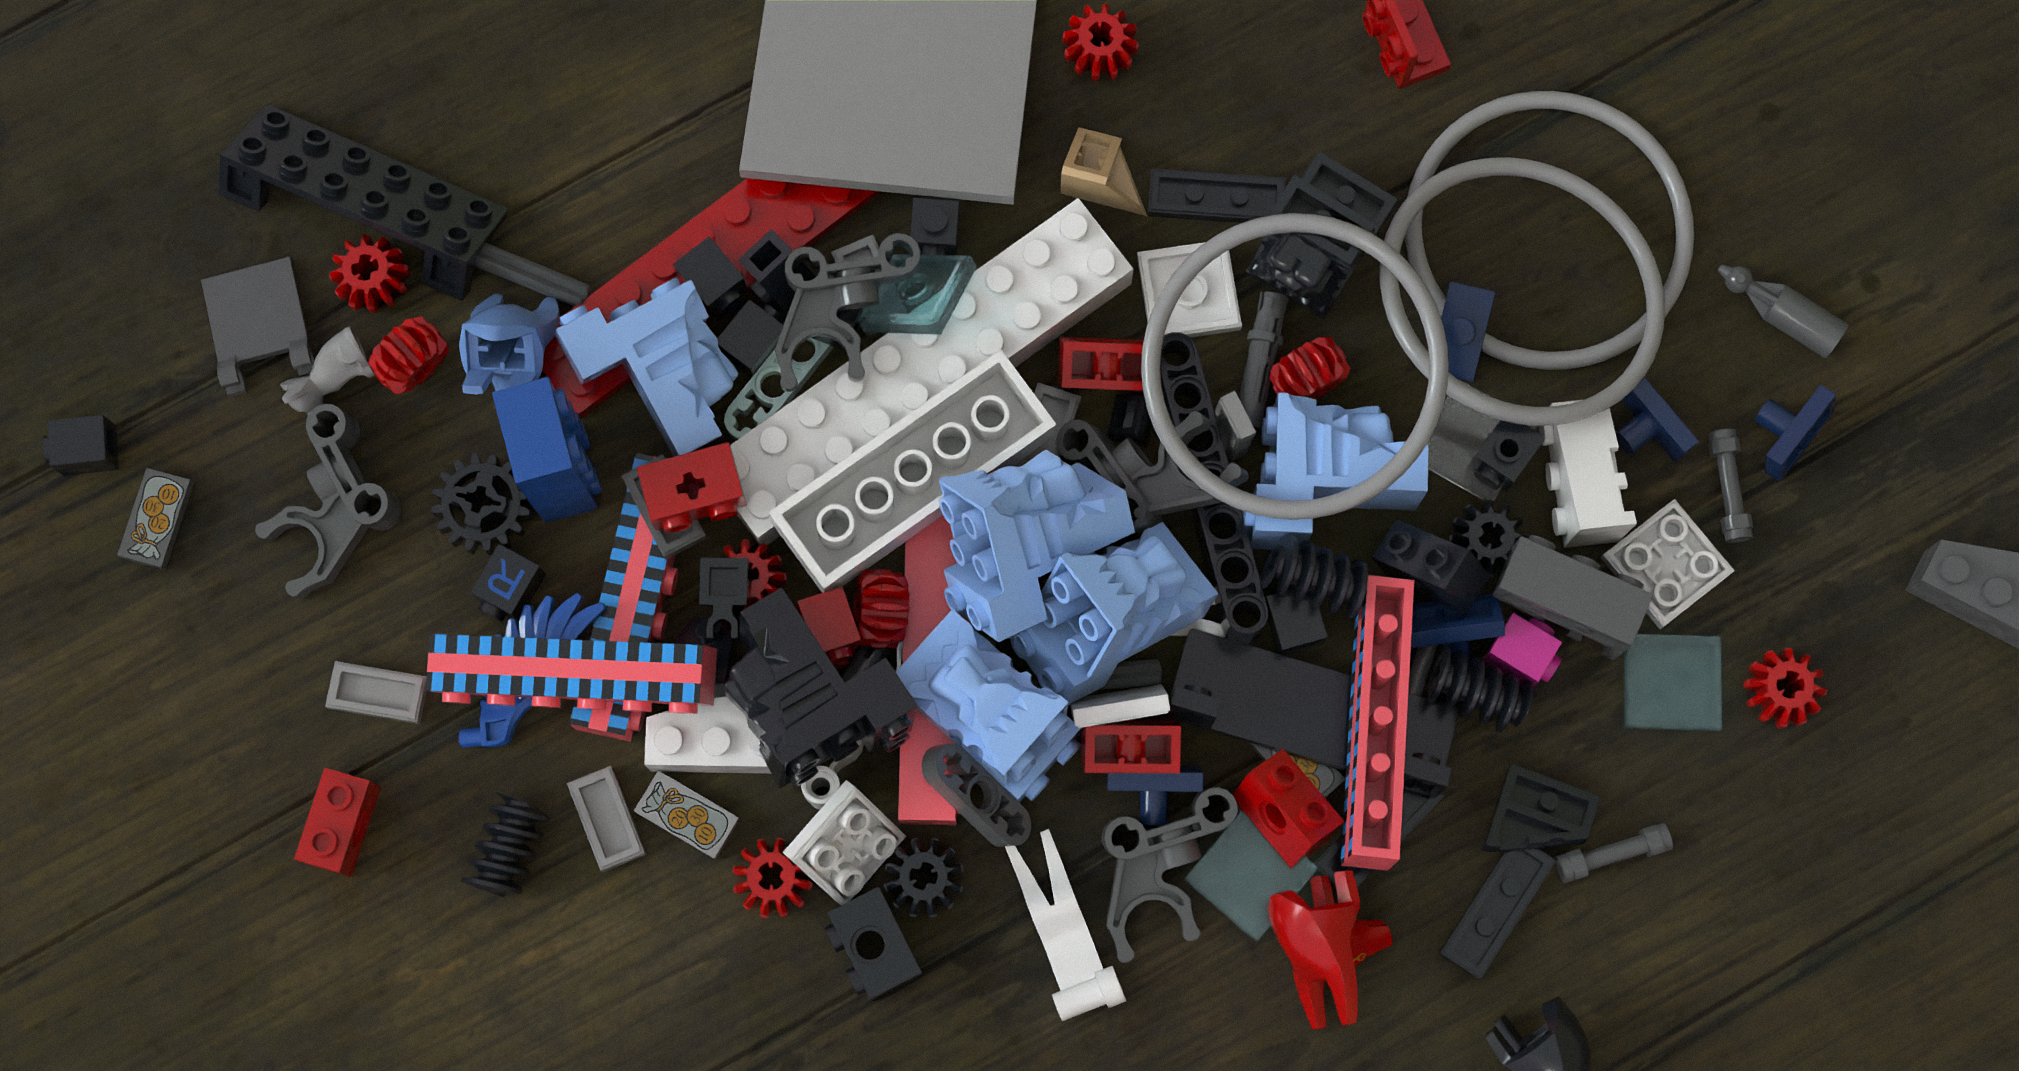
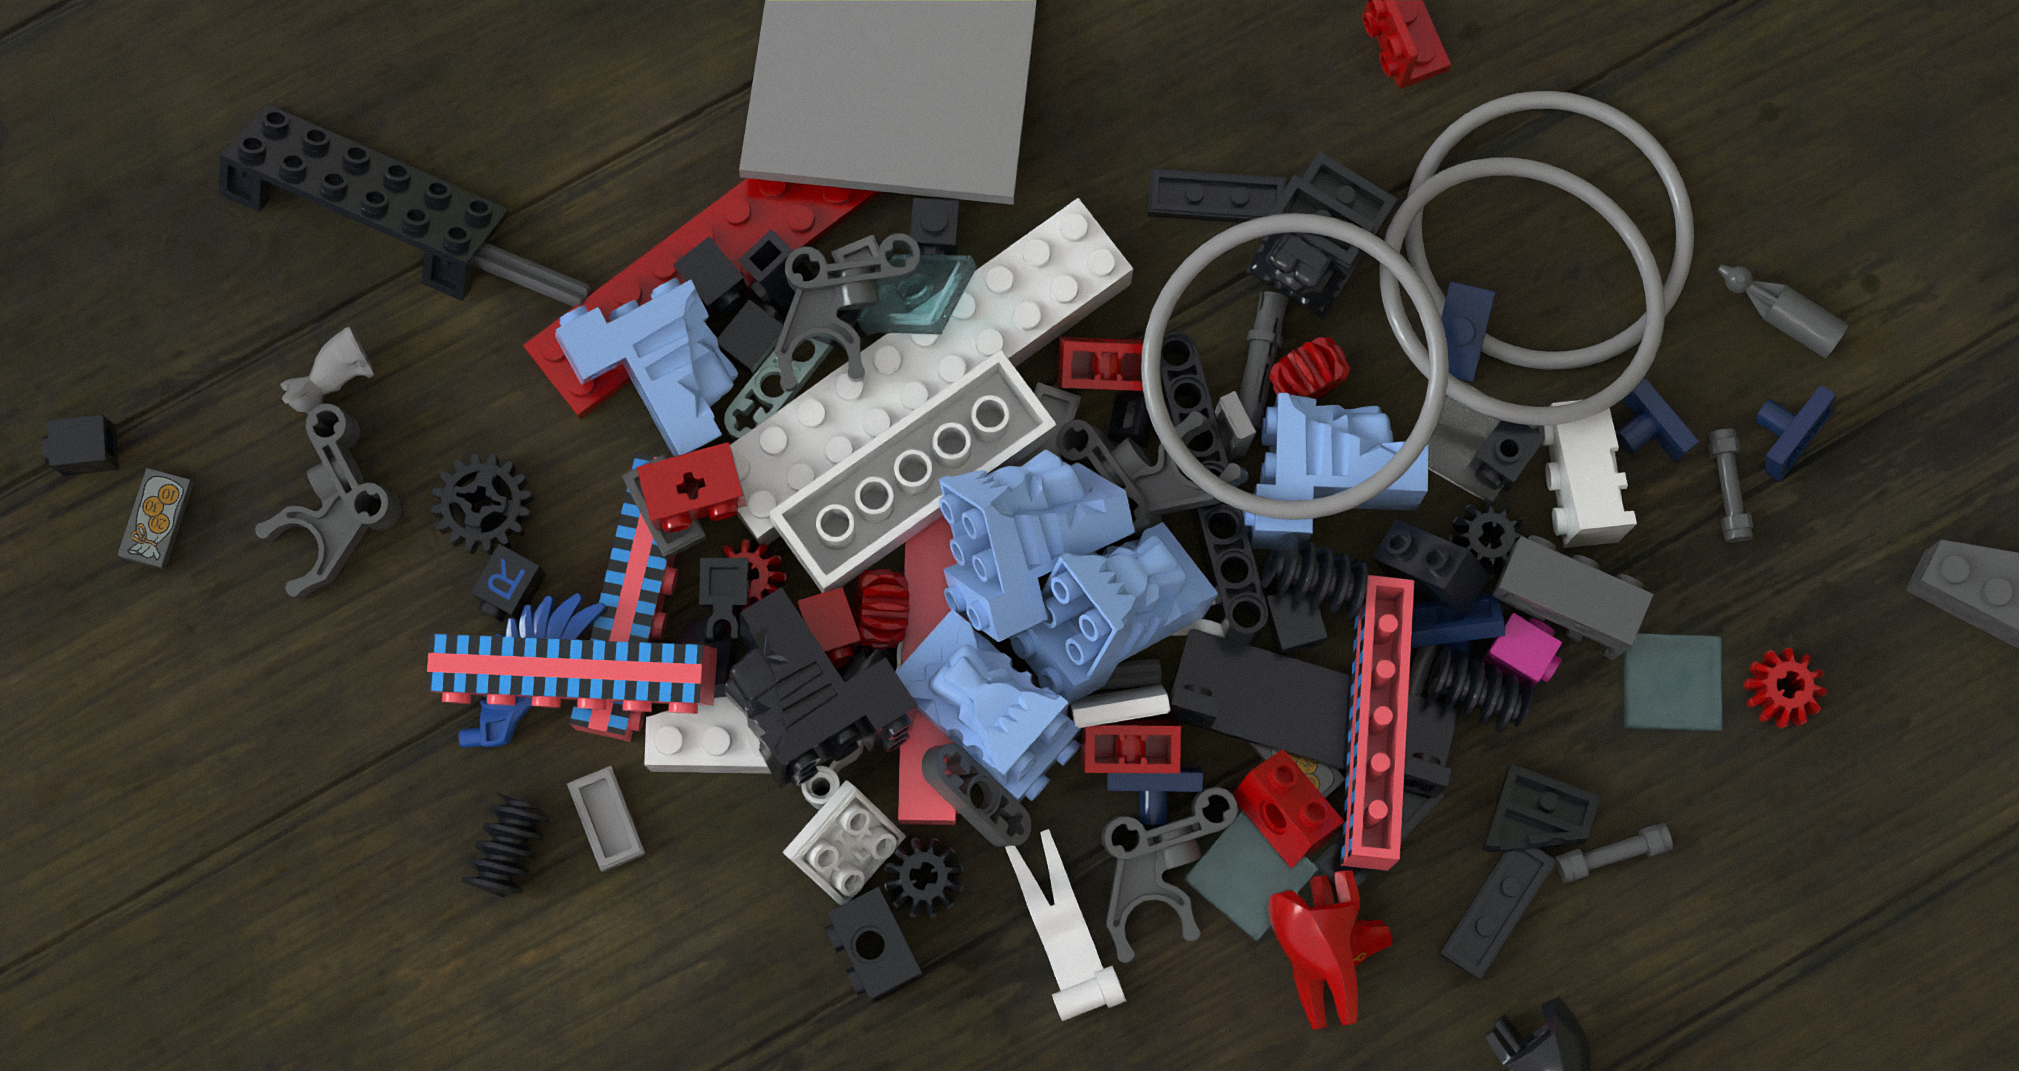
(256, 317): dark grey flag -> none
(337, 822): red brick -> none
(377, 692): light grey tile -> none
(381, 282): red gear -> none
(408, 355): red gear -> none
(505, 343): medium blue piece -> none
(547, 449): blue brick -> none
(687, 815): tile -> none
(756, 880): red gear -> none
(1099, 26): red gear -> none
(1099, 172): tan slope -> none
(1206, 304): white tile -> none
(1671, 562): white tile -> none

